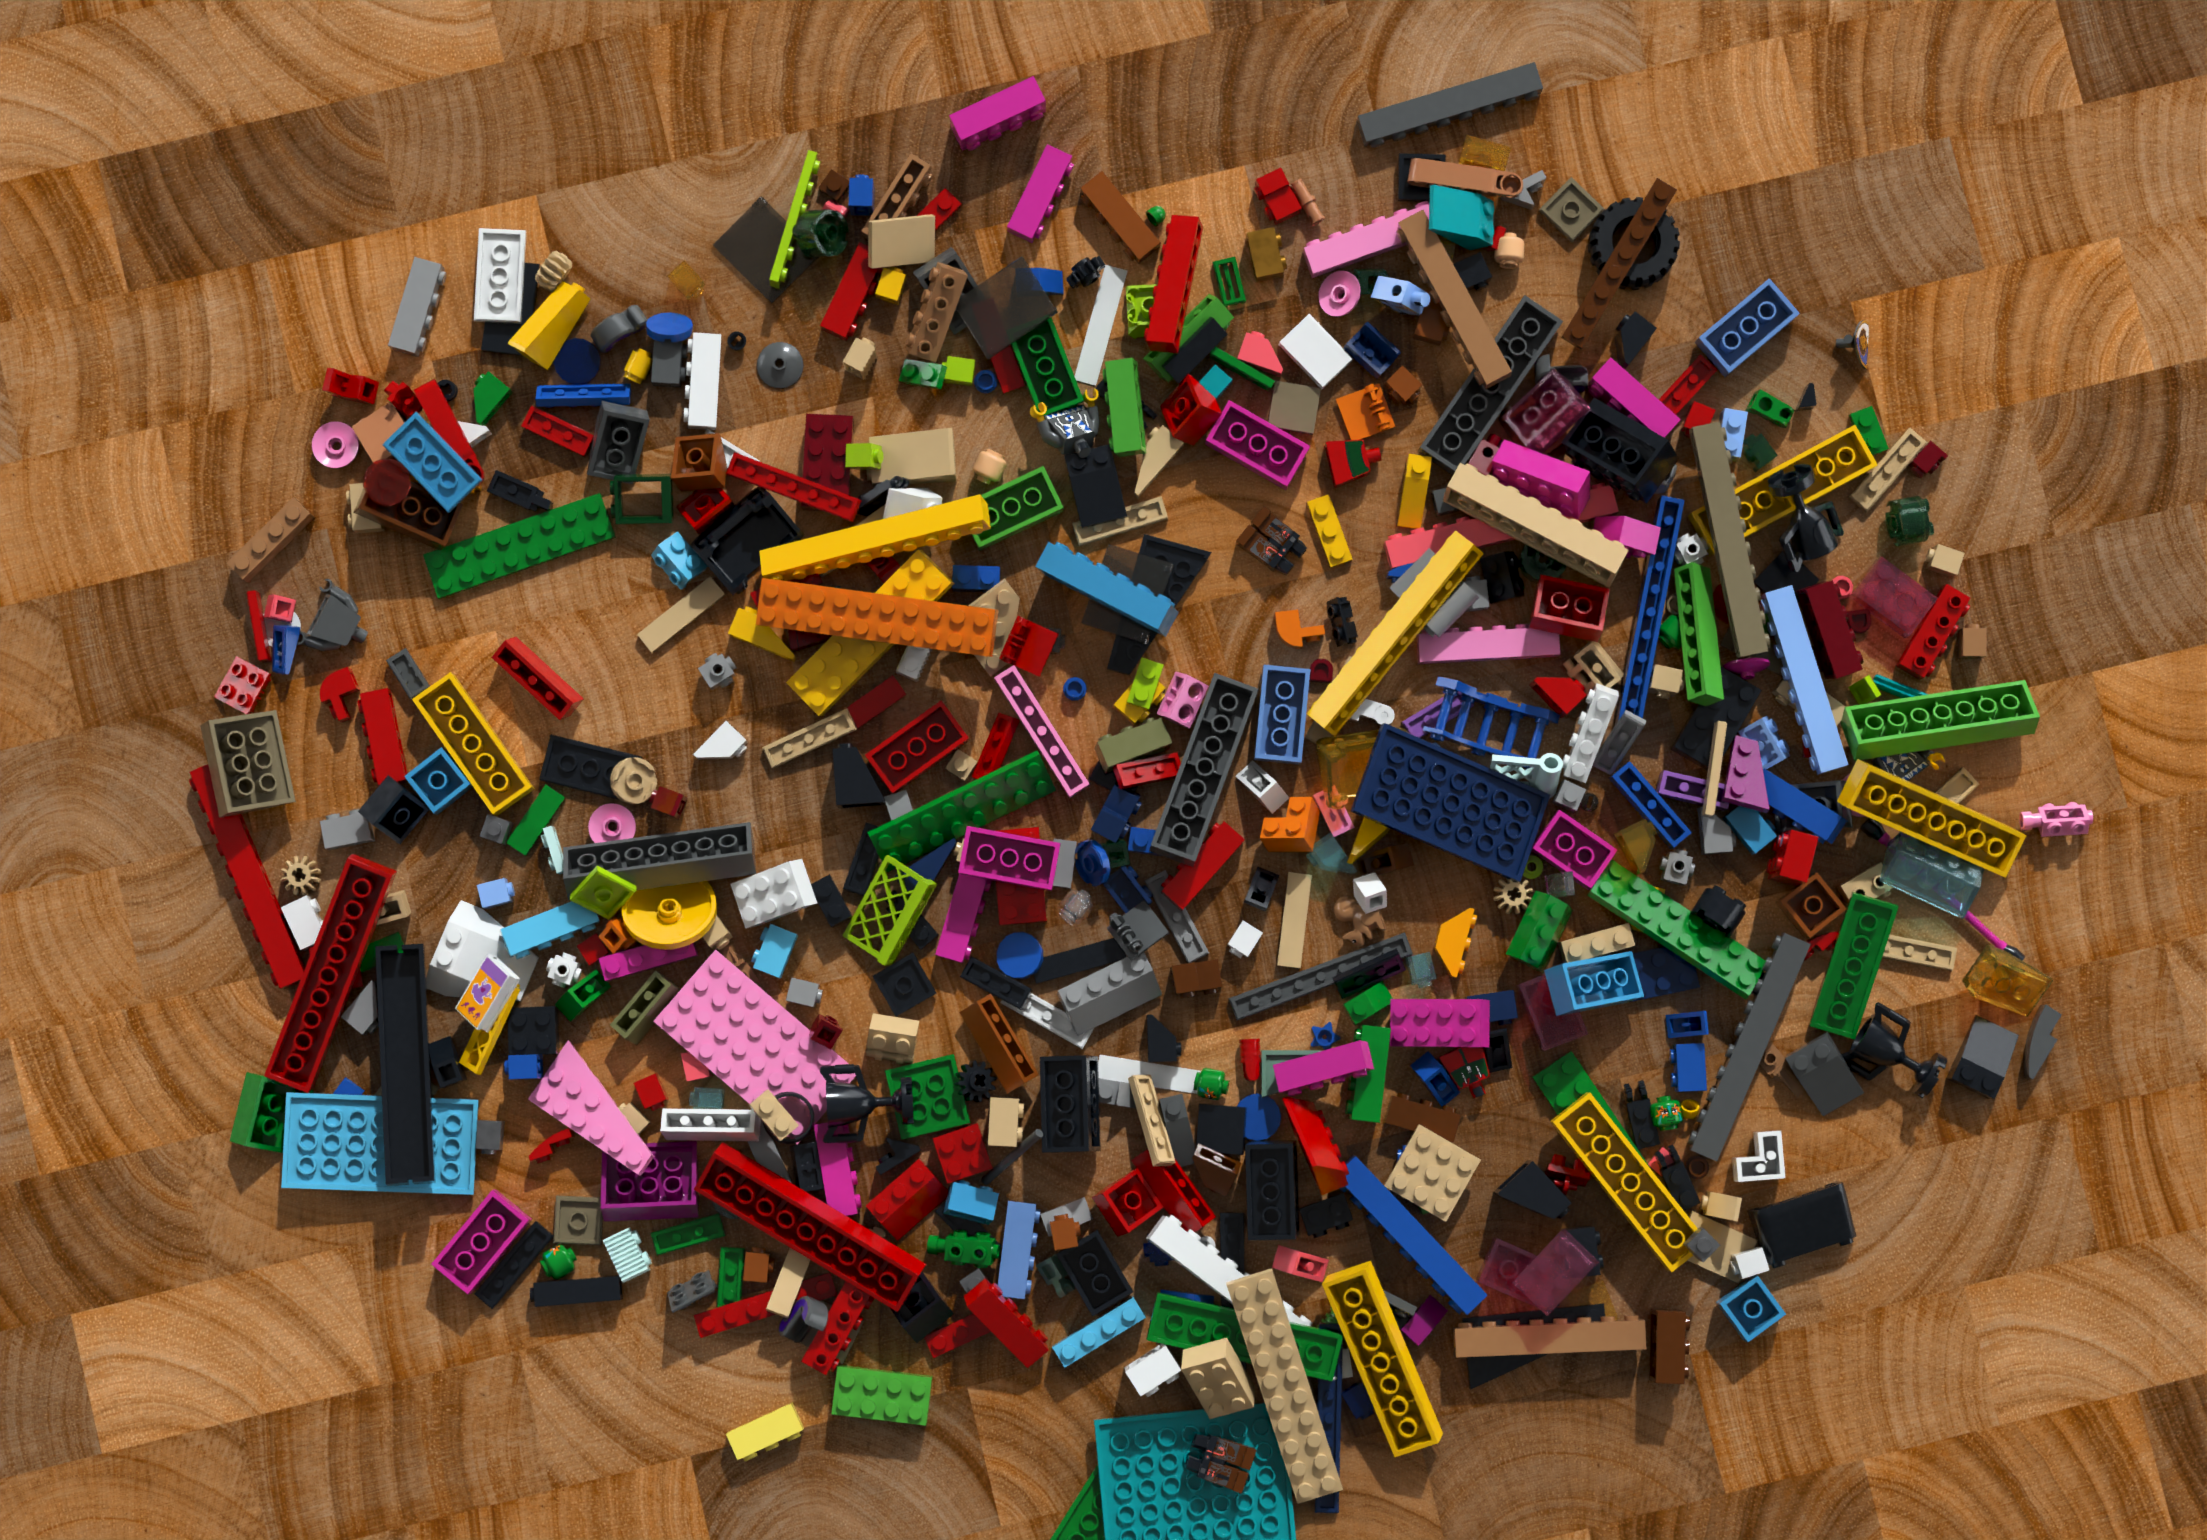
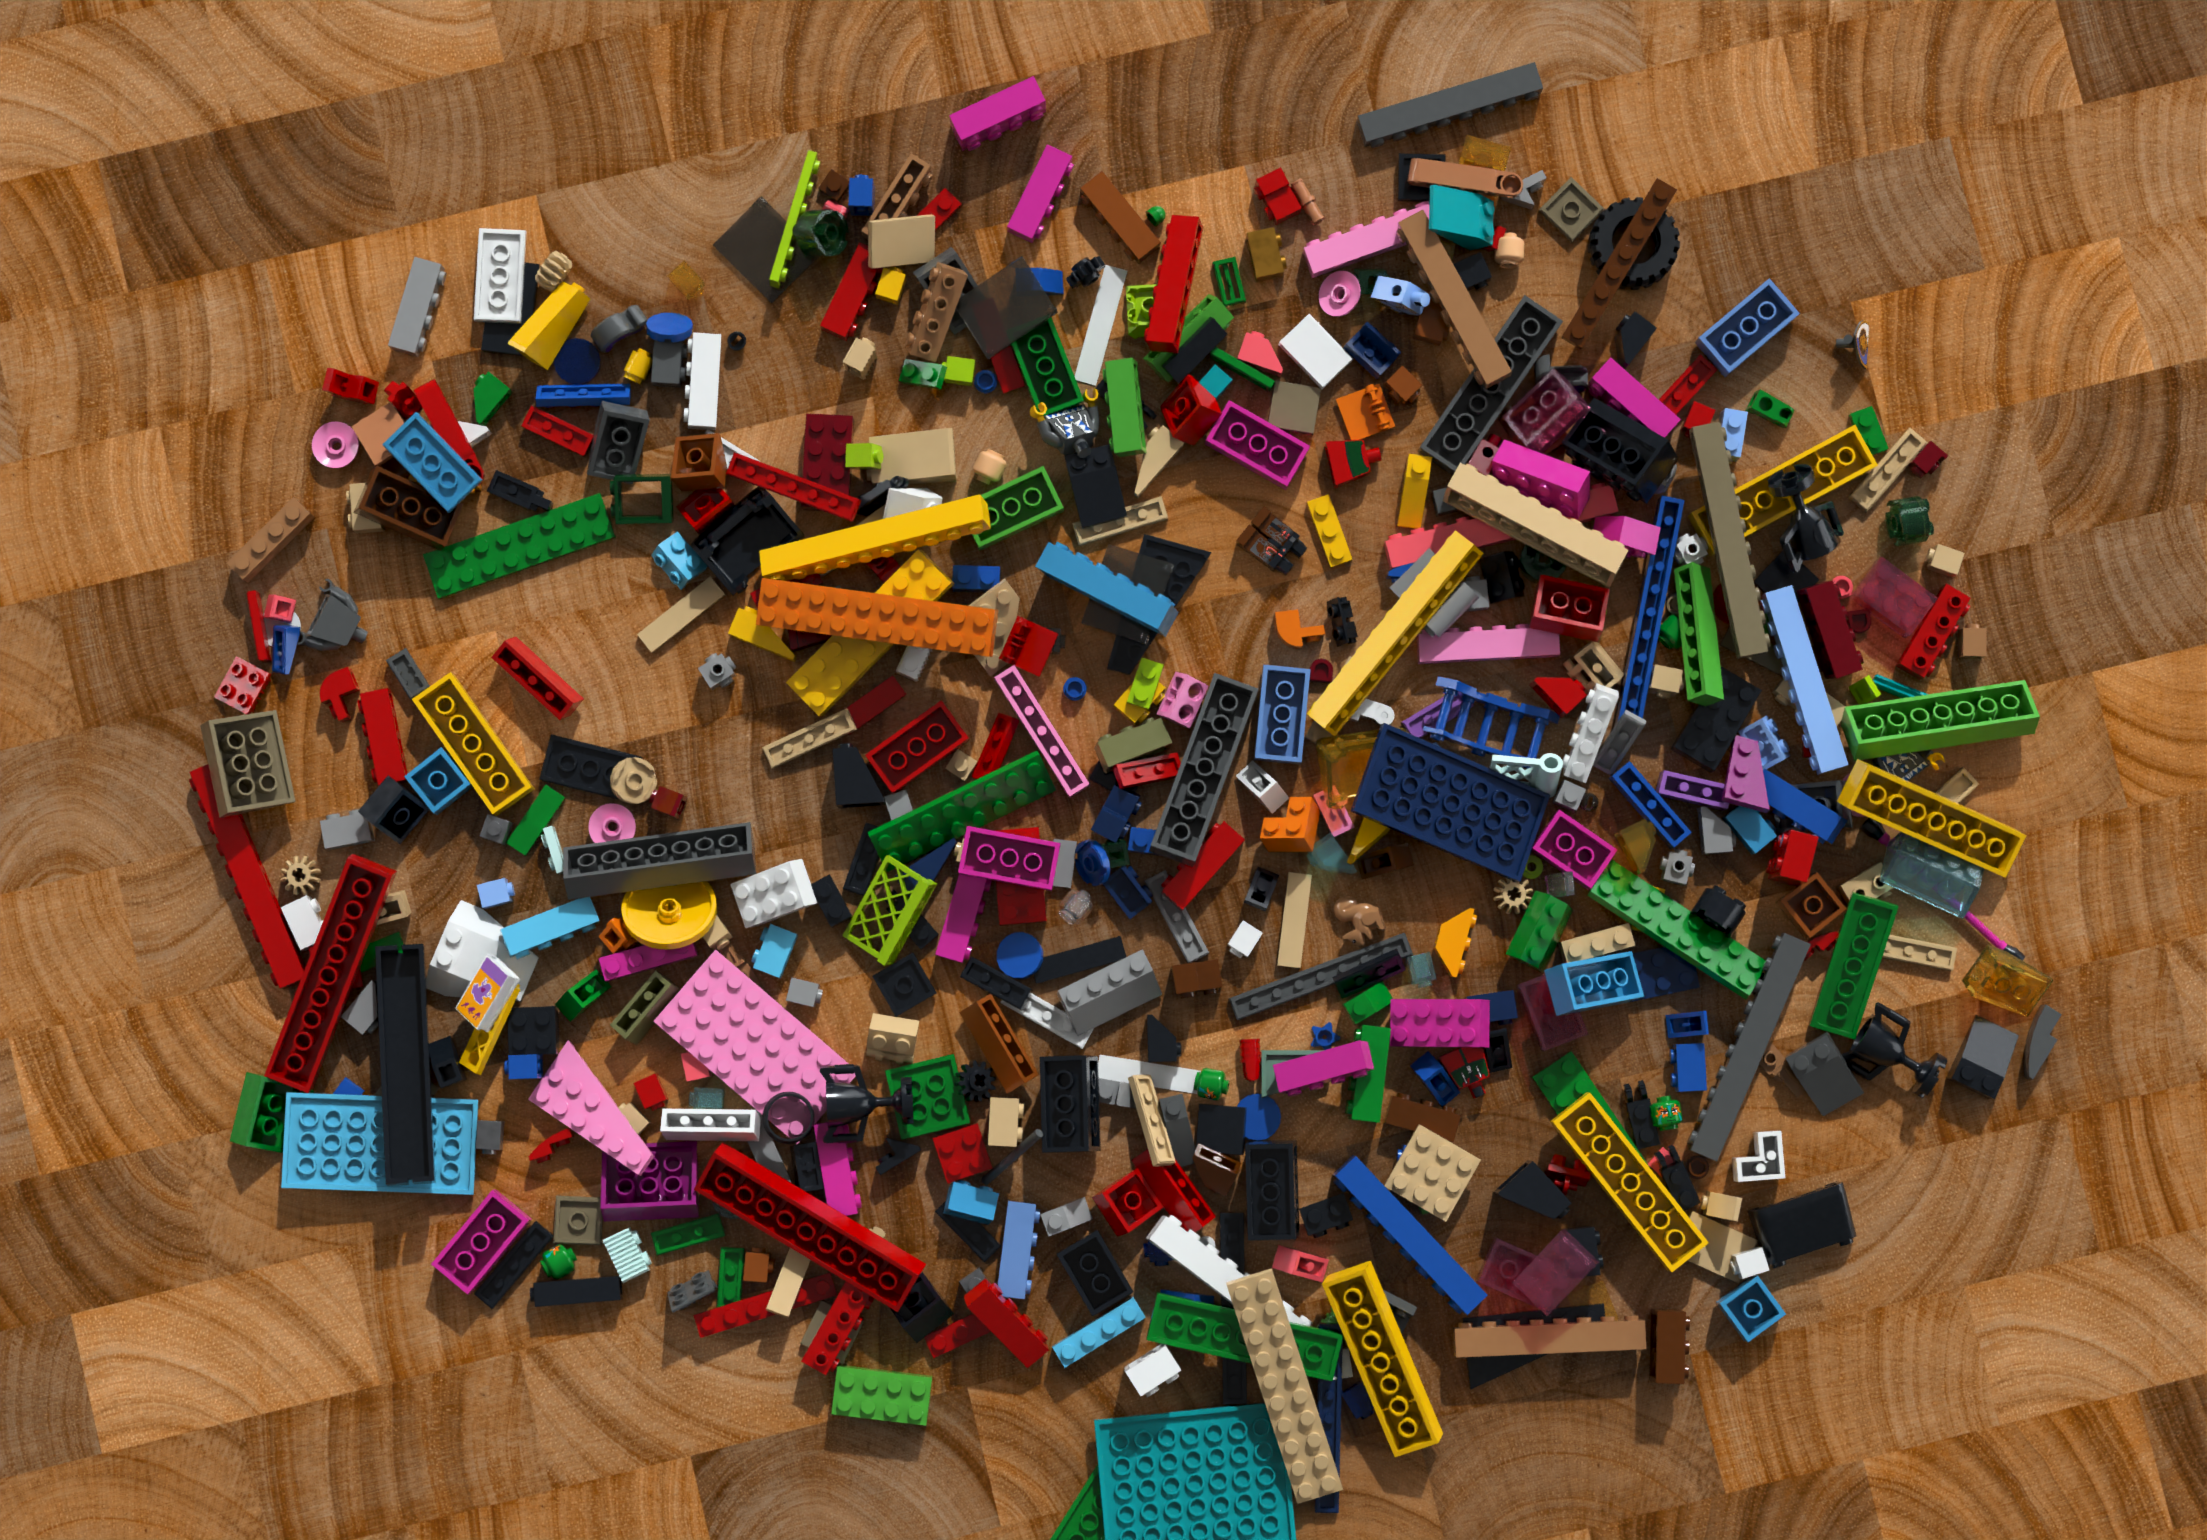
(386, 482): clear red tile -> none
(445, 383): black bush -> none
(573, 970): white brick -> none
(593, 949): red tile -> none
(603, 892): lime tile -> none
(722, 744): white slope -> none
(765, 1432): light yellow brick -> none
(773, 1115): tan brick -> none
(785, 375): dark grey dish -> none
(804, 1315): dark grey animal -> none
(825, 1031): dark red brick -> none
(908, 1199): red slope -> none
(968, 1245): green brick -> none
(1054, 1273): sand green plate -> none
(1064, 1232): dark orange brick -> none
(1137, 929): dark grey hinge -> none
(1213, 1460): hips -> none
(1218, 1378): tan brick -> none
(1316, 1144): red slope -> none
(1370, 893): white brick -> none
(1424, 1320): magenta slope -> none
(1690, 1104): yellow hinge -> none
(1701, 1244): flat silver brick -> none
(1714, 768): tan tile -> none
(1747, 667): dark pink dish -> none
(1758, 451): clear green brick -> none
(1807, 399): black slope -> none
(2058, 820): bright pink brick -> none

